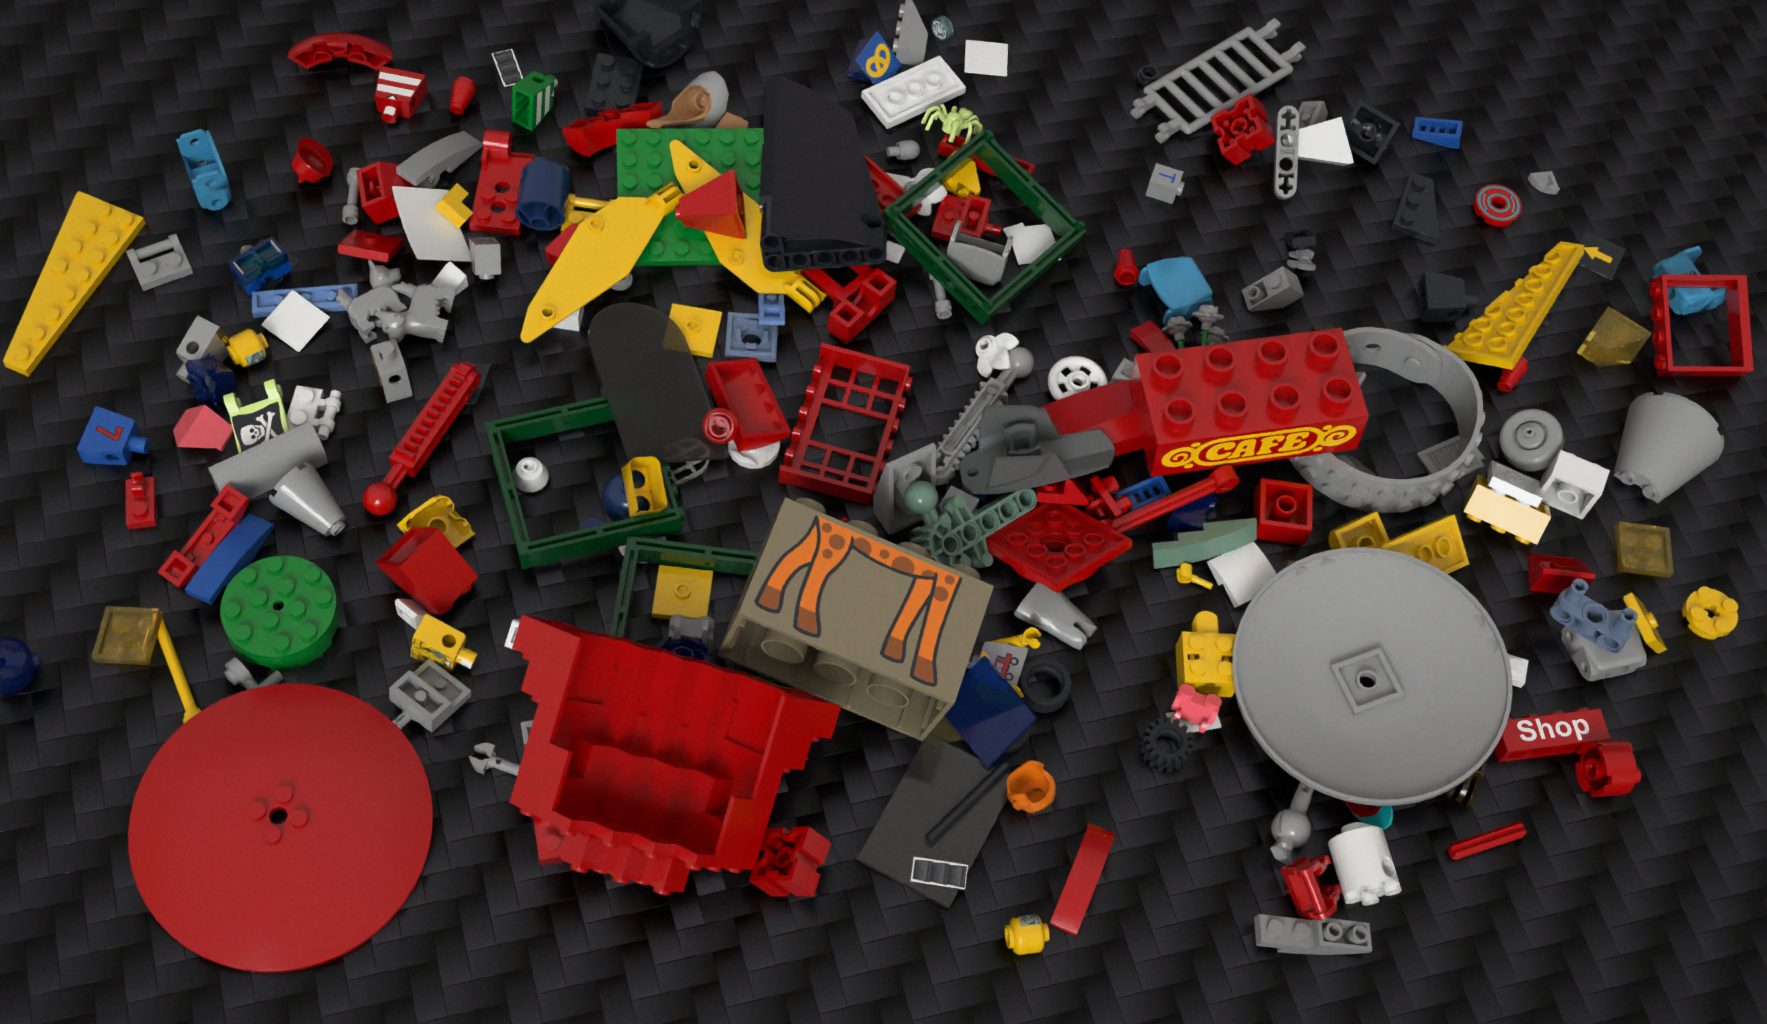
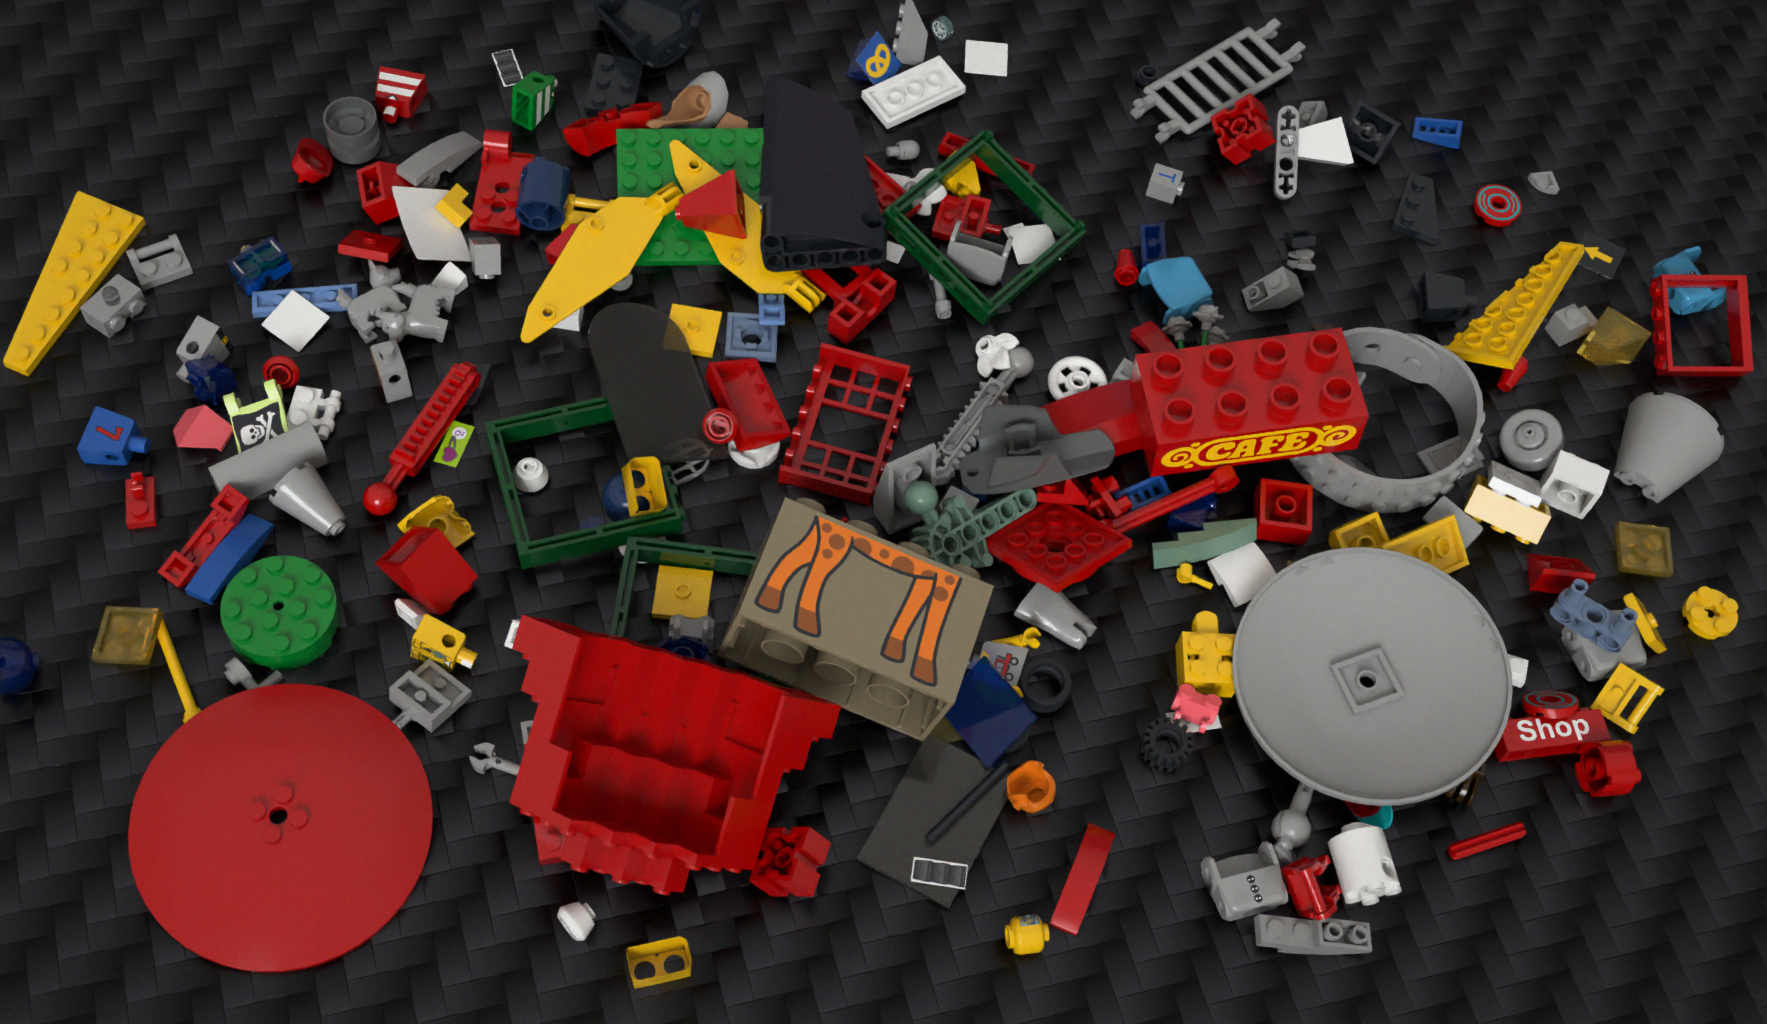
(113, 305): none -> light grey piece
(207, 177): dark azure piece -> none
(247, 348): yellow head -> none
(283, 370): none -> red cone
(325, 46): red brick -> none
(351, 211): light grey bar -> none
(352, 130): none -> dark grey wheel
(454, 444): none -> lime sticker
(462, 93): red cone -> none
(577, 920): none -> white cone
(647, 953): none -> yellow piece
(953, 121): yellowish green animal -> none
(1152, 243): none -> clear blue slope
(1245, 883): none -> light grey piece
(1468, 527): none -> light grey slope
(1551, 703): none -> red tile
(1570, 324): none -> light grey arch
(1619, 692): none -> yellow plate

